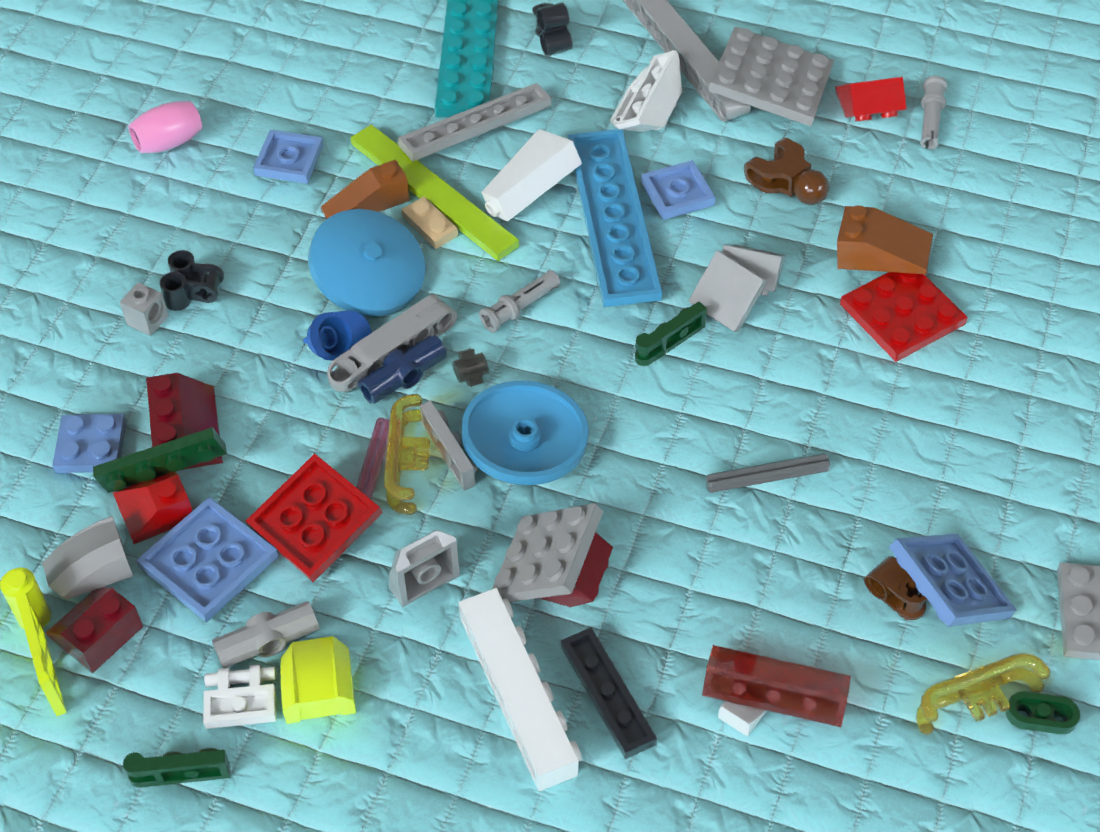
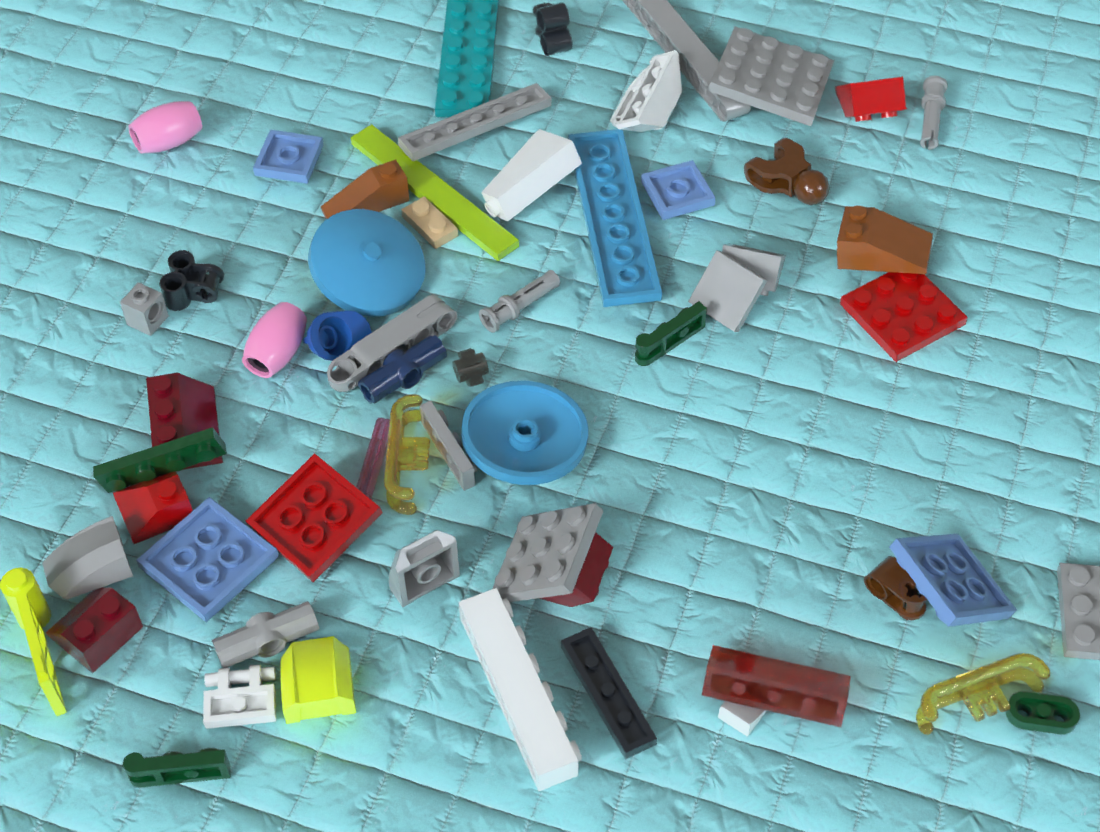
(88, 441): medium blue plate -> none
(274, 339): none -> bright pink piece
(767, 472): dark grey axle -> none

